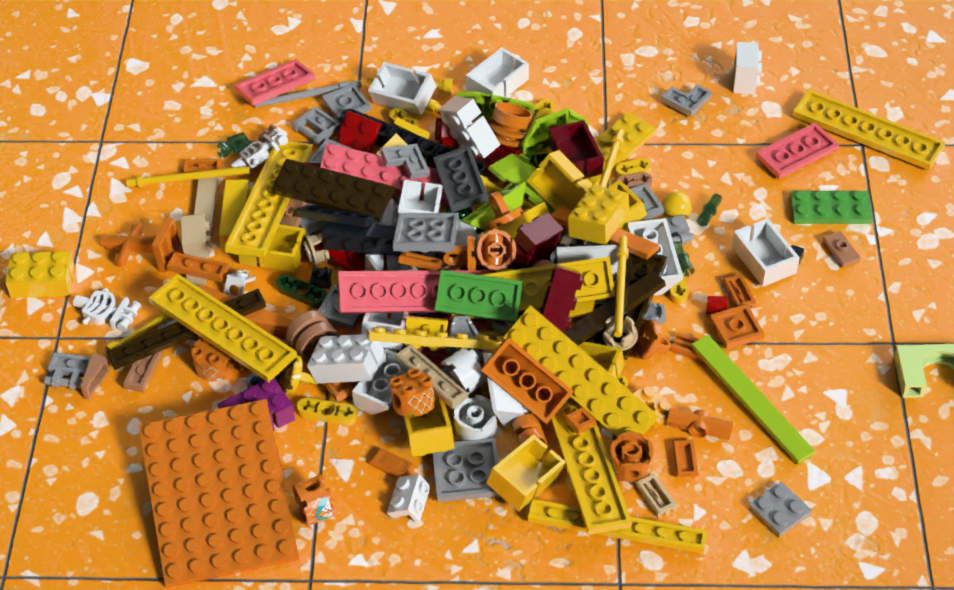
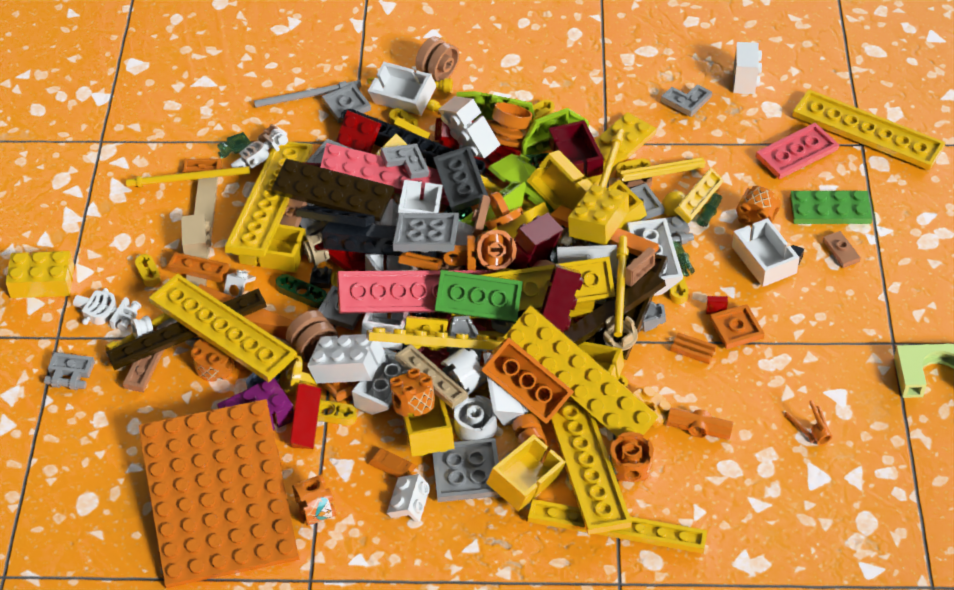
(94, 375): nougat slope -> none
(141, 326): none -> white wheel
(145, 271): none -> yellow beam
(159, 245): orange piece -> none
(234, 200): yellow brick -> none
(274, 82): coral plate -> none
(305, 416): none -> red slope
(319, 121): light grey plate -> none
(437, 58): none -> nougat wheel
(479, 216): none -> nougat plate
(498, 74): white piece -> none
(580, 420): orange plate -> none
(640, 266): none -> nougat plate
(648, 498): tan tile -> none
(650, 340): orange tile -> none
(662, 169): none -> yellow axle
(685, 458): orange tile -> none
(698, 195): none -> yellow tile
(726, 282): orange tile -> none
(753, 399): lime tile -> none
(757, 205): none -> orange brick
(780, 509): light grey plate -> none
(820, 431): none -> orange plant

